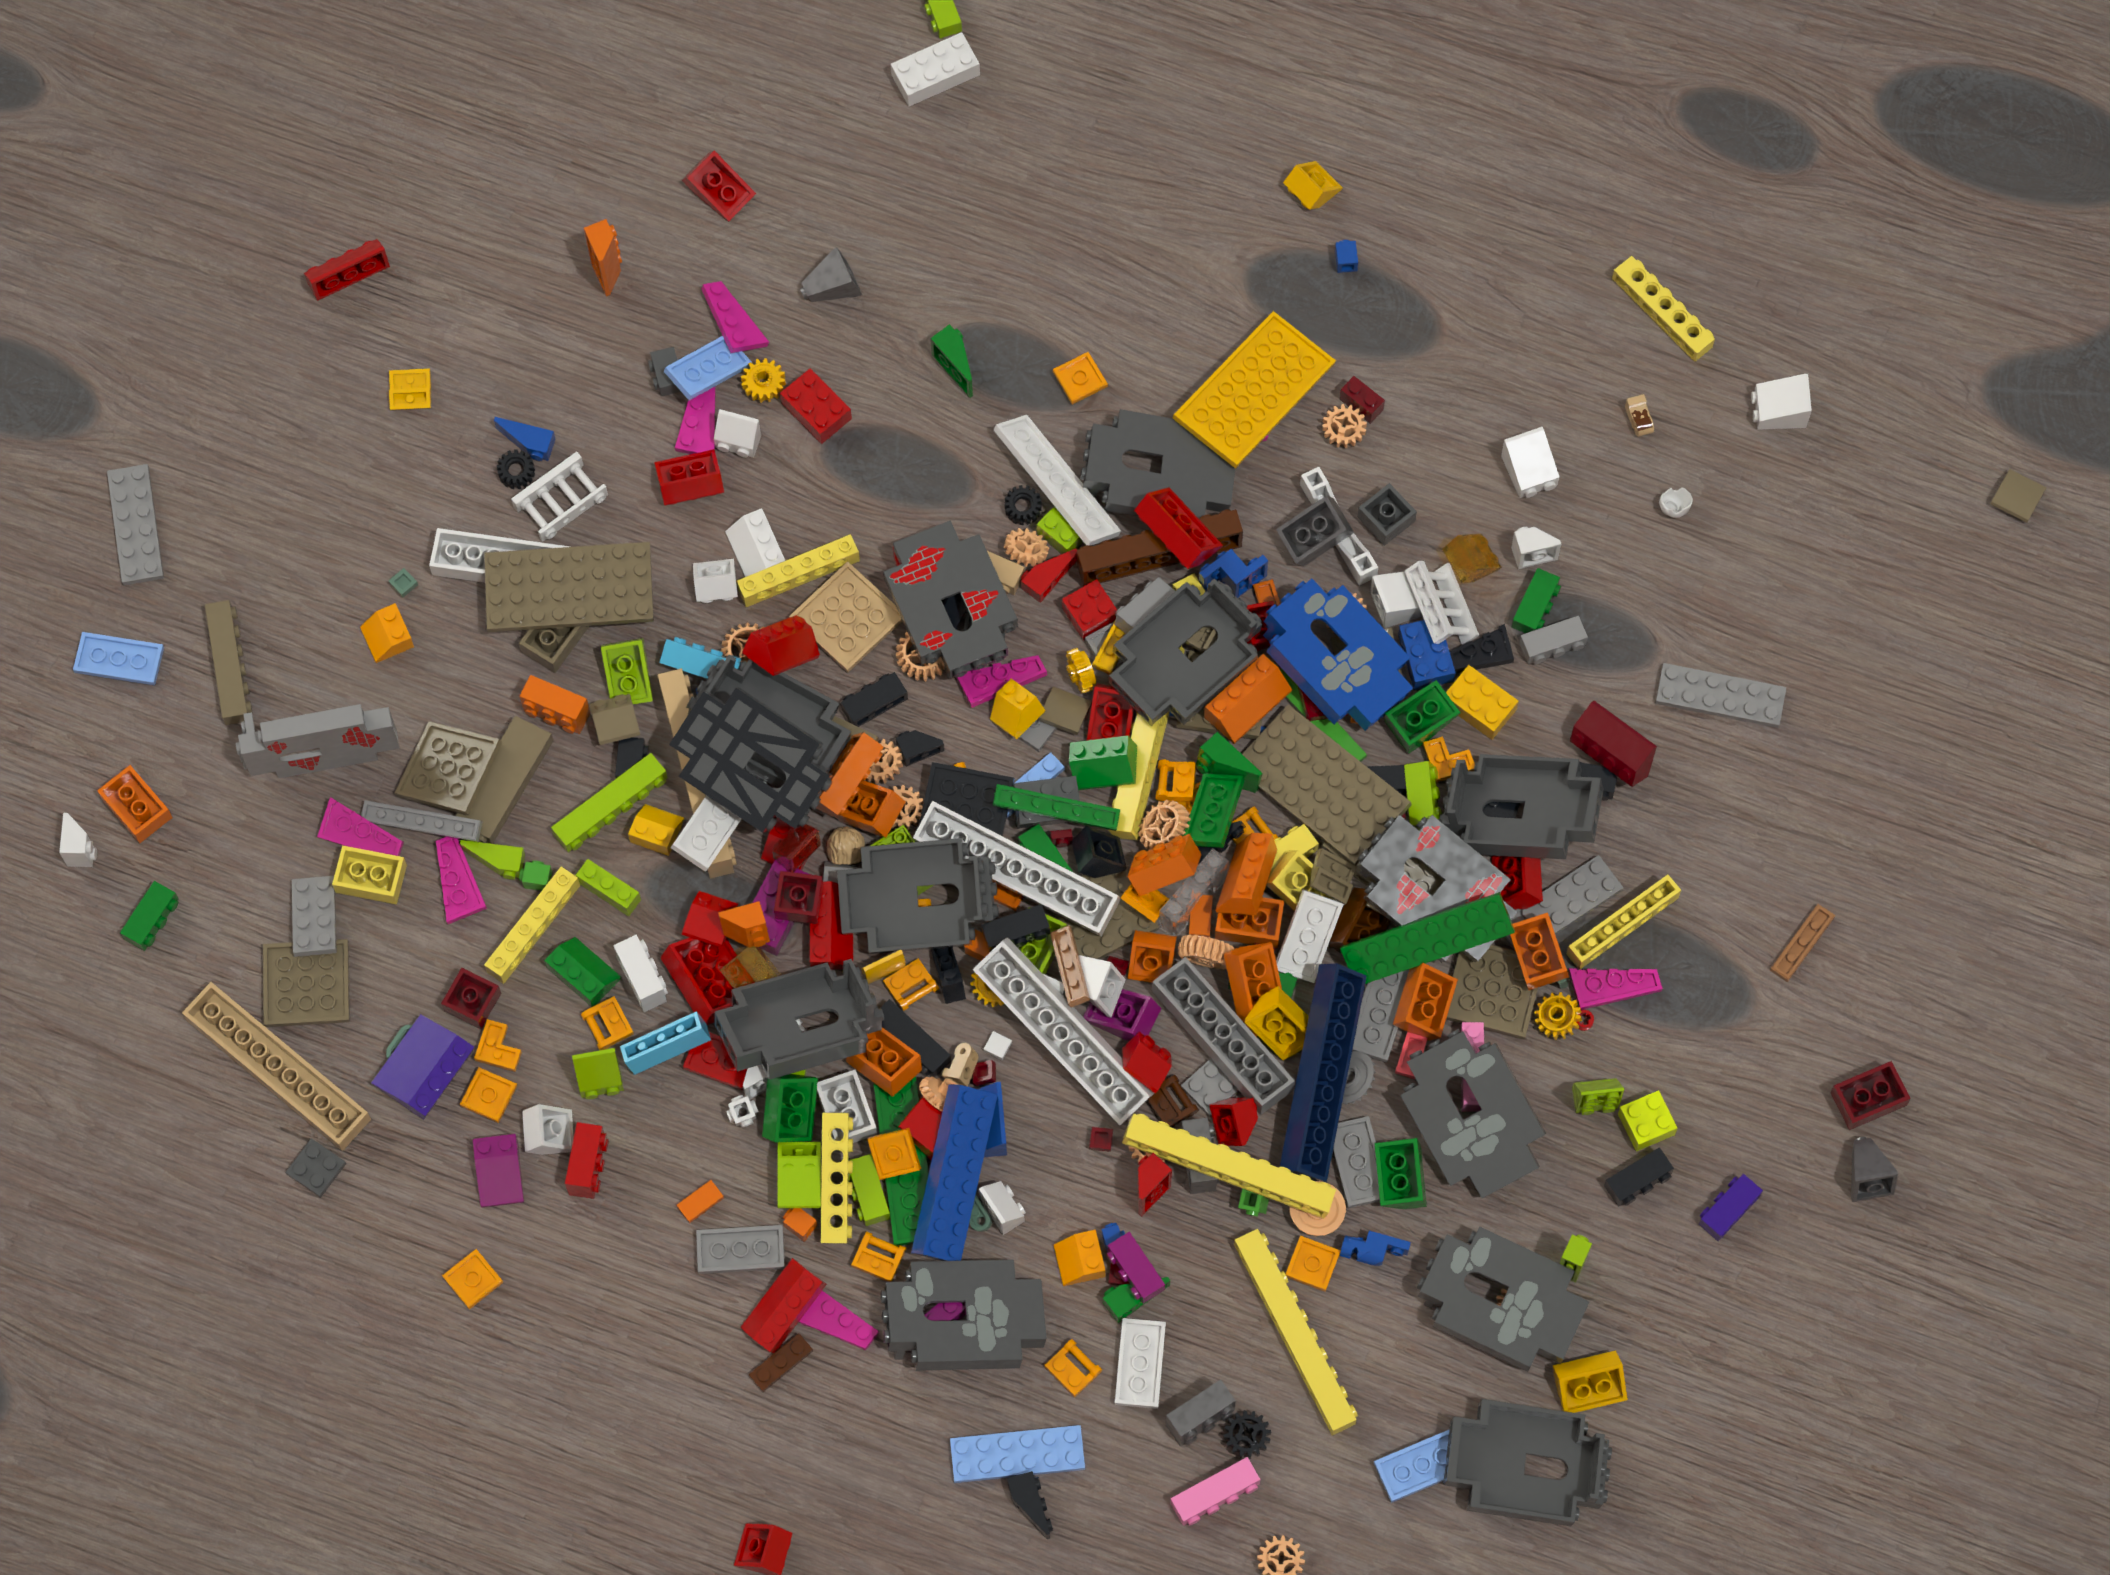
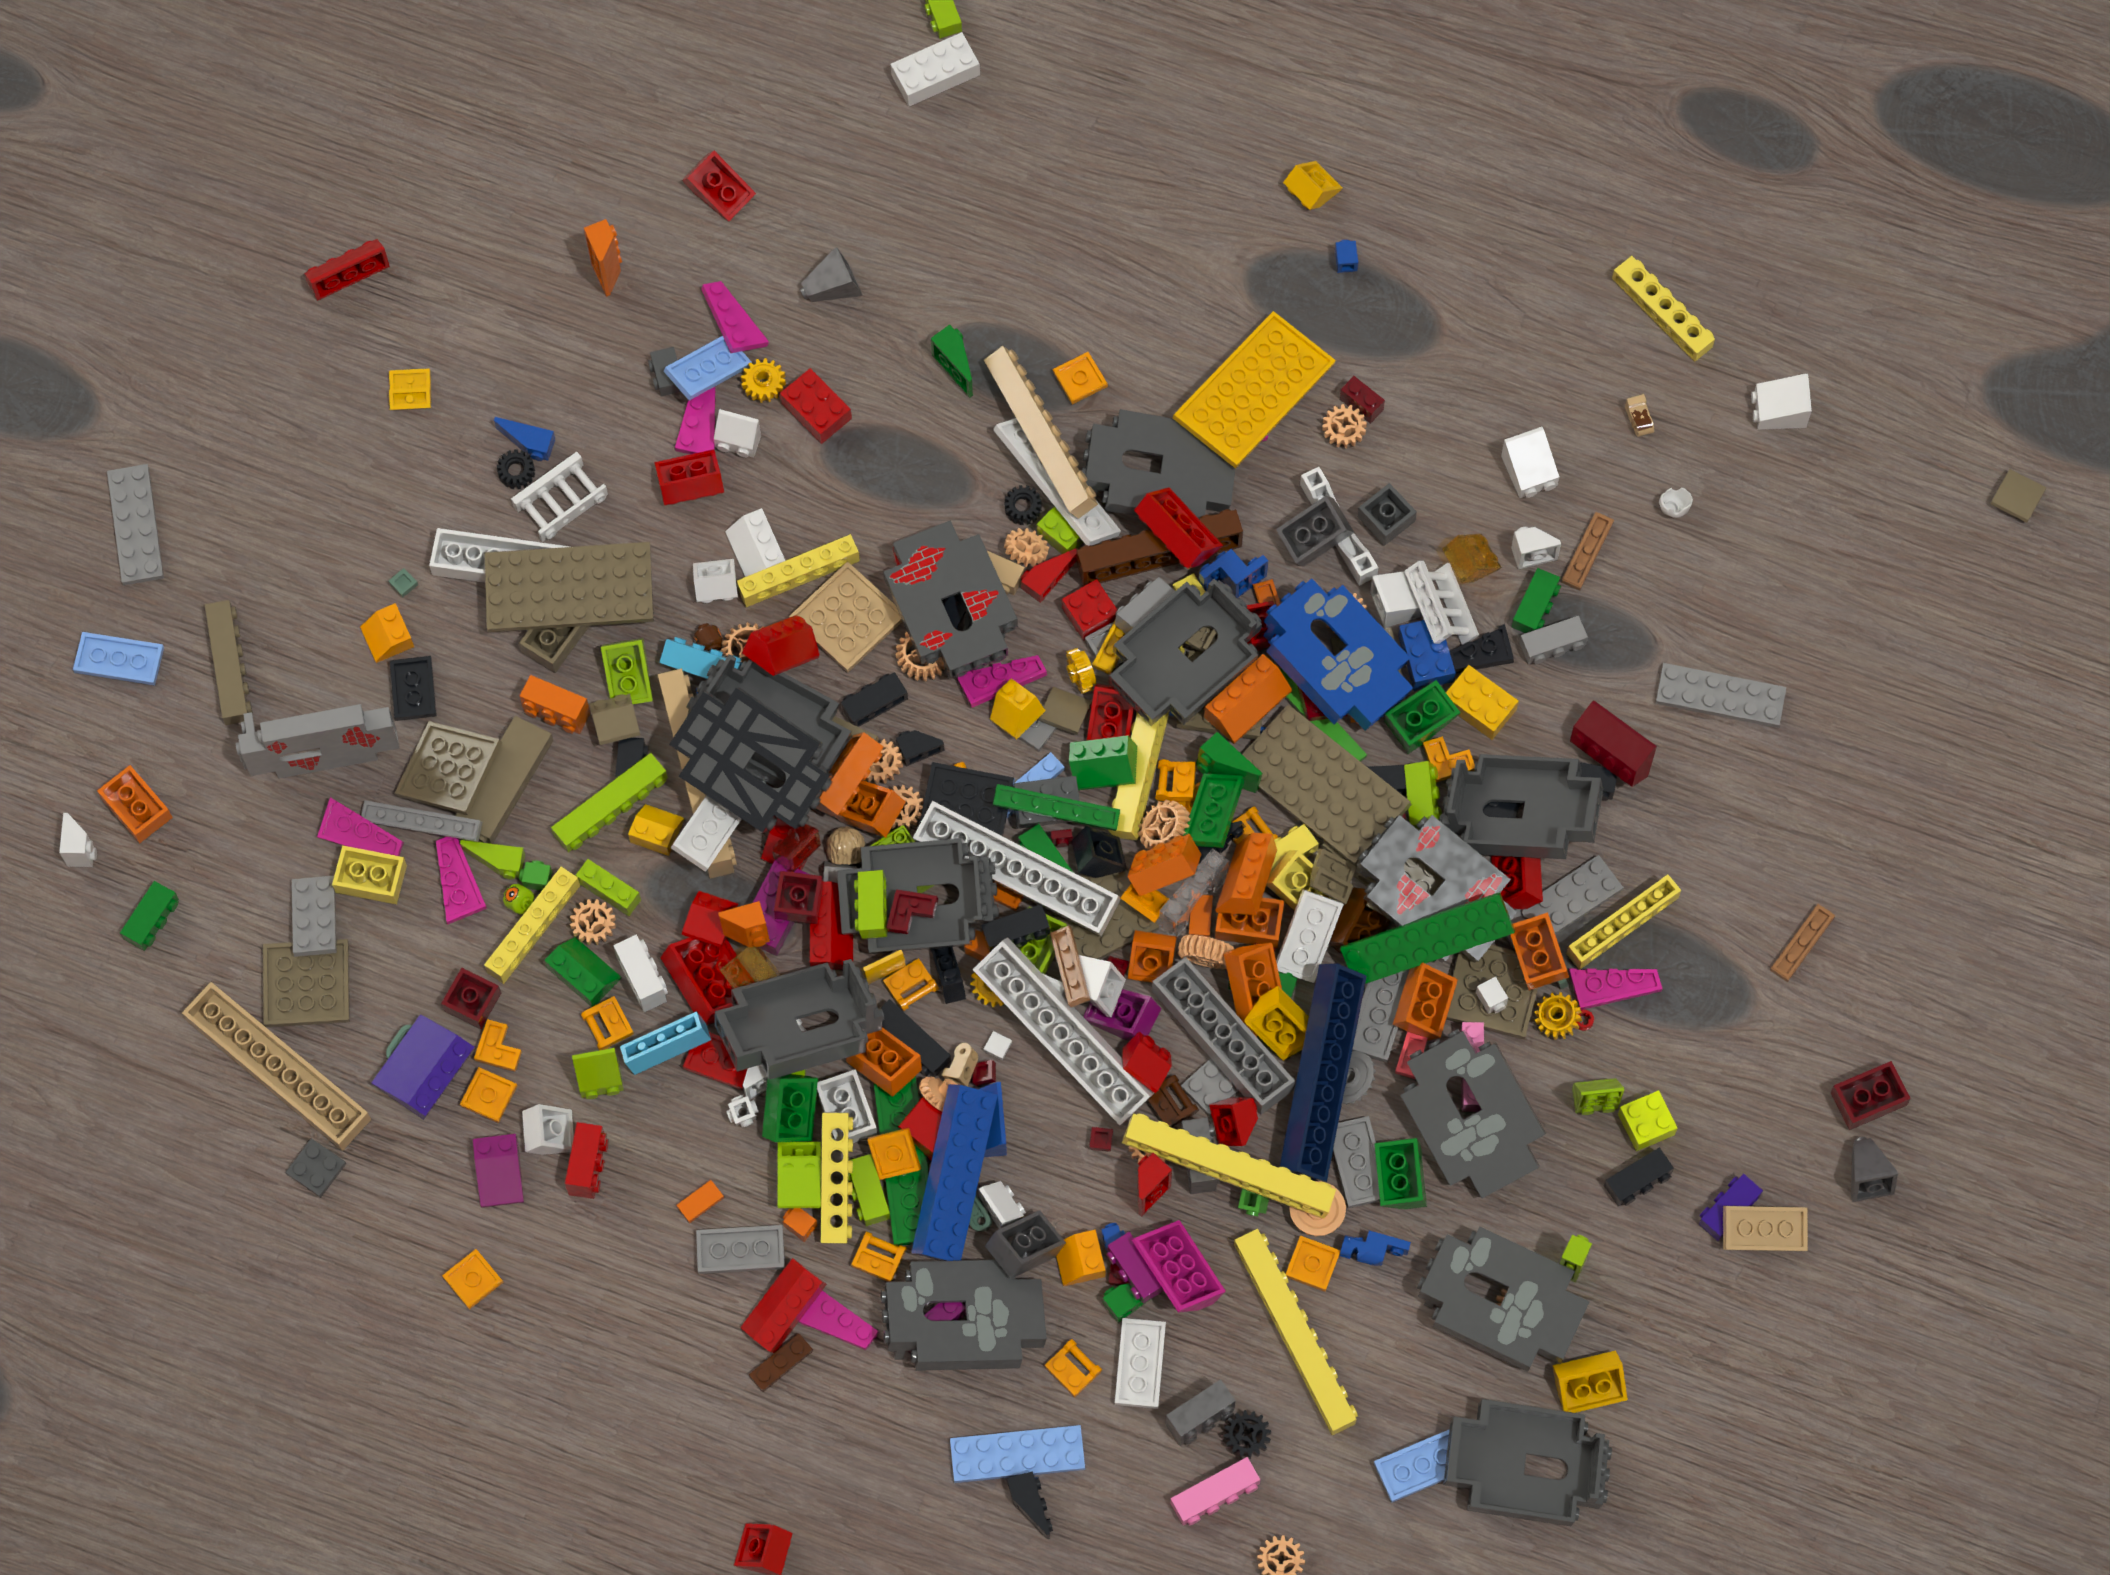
(413, 688): none -> black plate
(518, 898): none -> lime head
(587, 918): none -> light nougat gear
(709, 637): none -> reddish brown head
(871, 904): none -> lime brick
(909, 904): none -> dark red plate
(1025, 1244): none -> flat silver brick
(1041, 432): none -> tan brick
(1179, 1267): none -> dark pink slope
(1492, 996): none -> white brick
(1587, 551): none -> medium nougat tile
(1765, 1228): none -> tan plate

